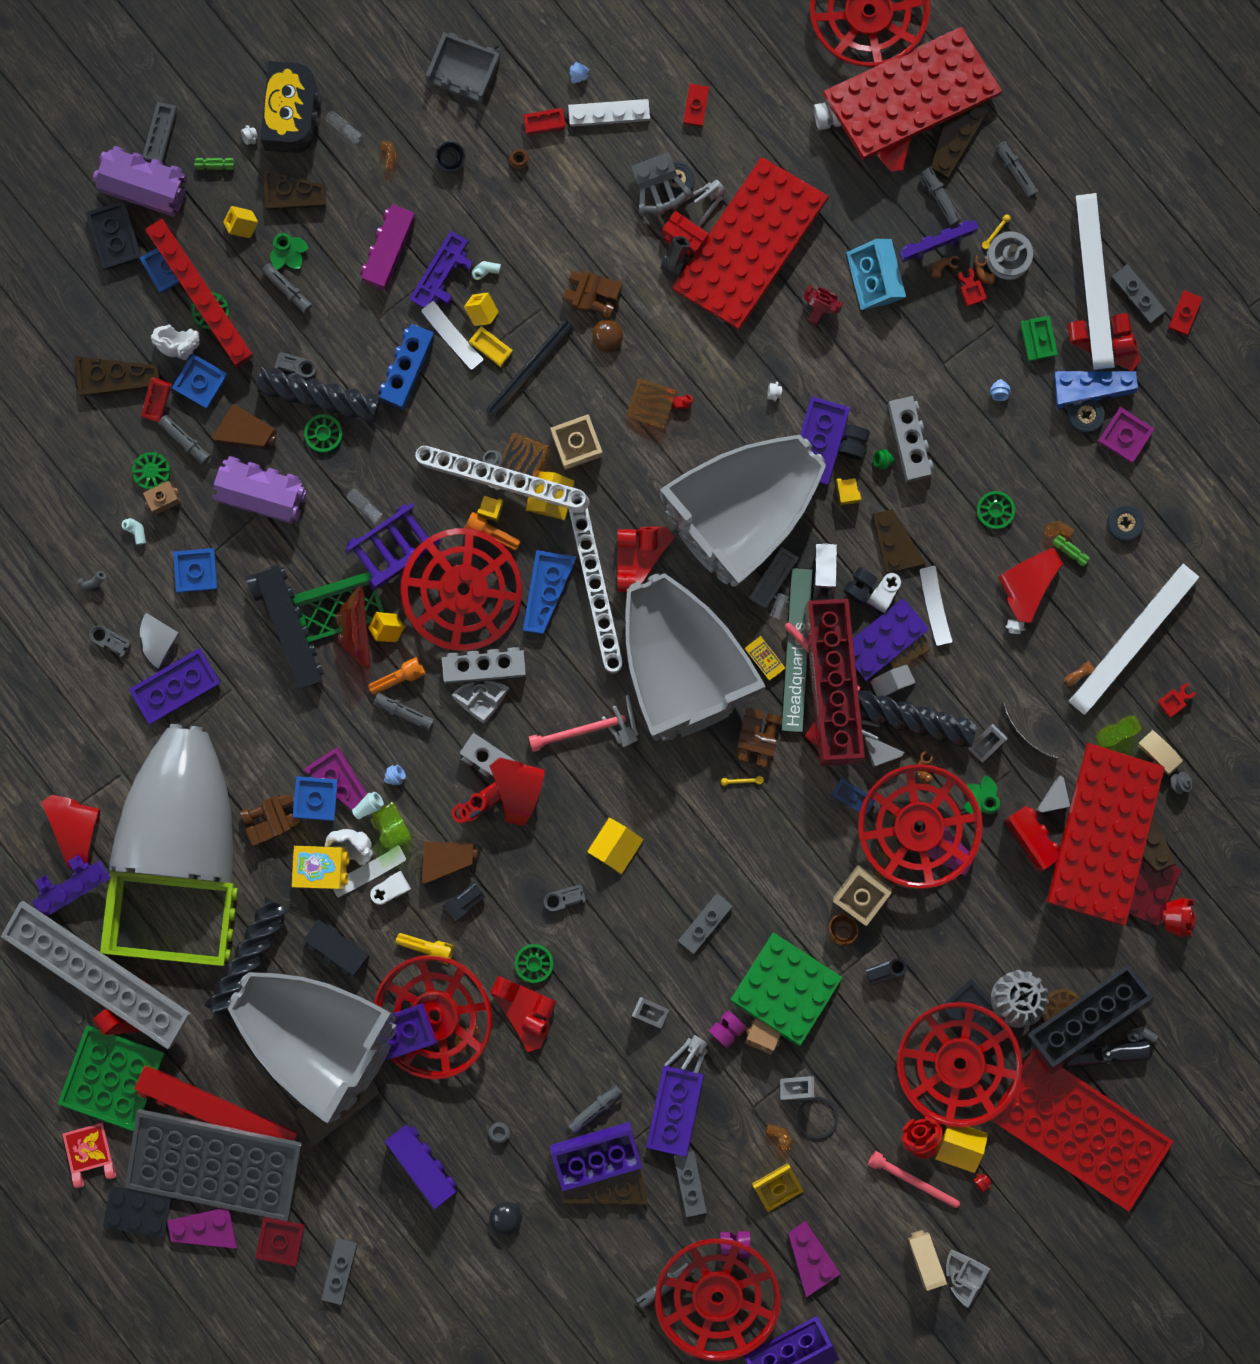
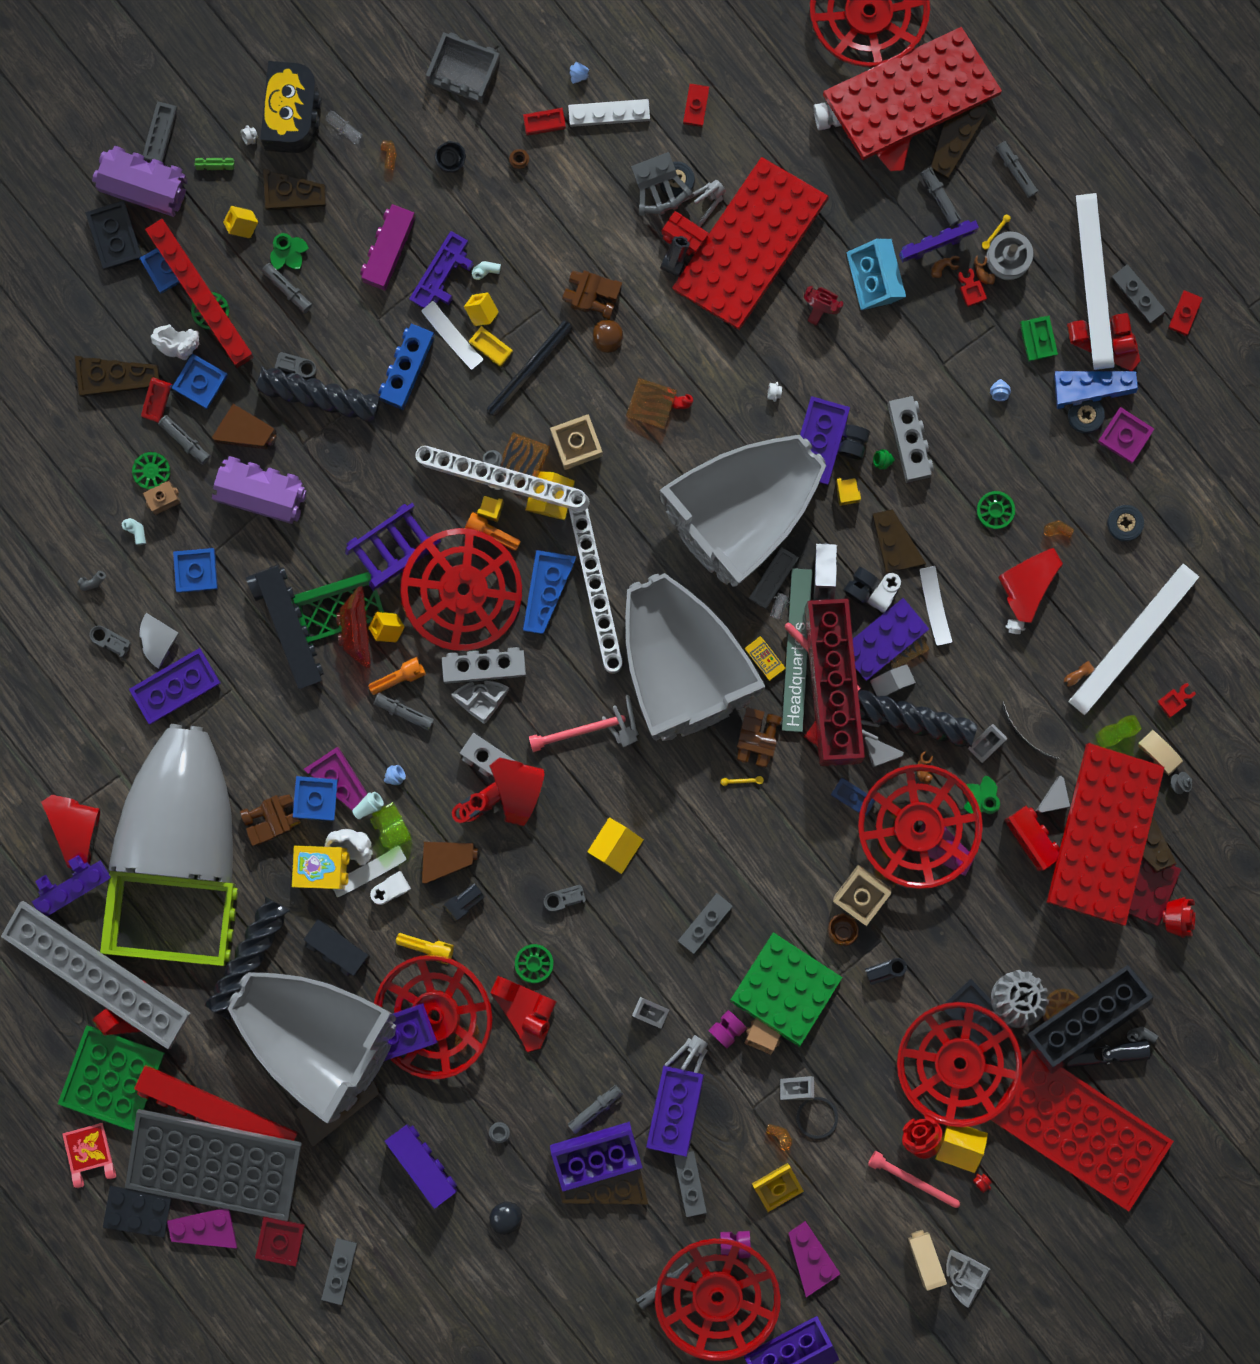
(323, 433): green wheel -> none
(364, 505): clear axle -> none
(639, 552): red panel -> none
(1070, 550): bright green axle -> none

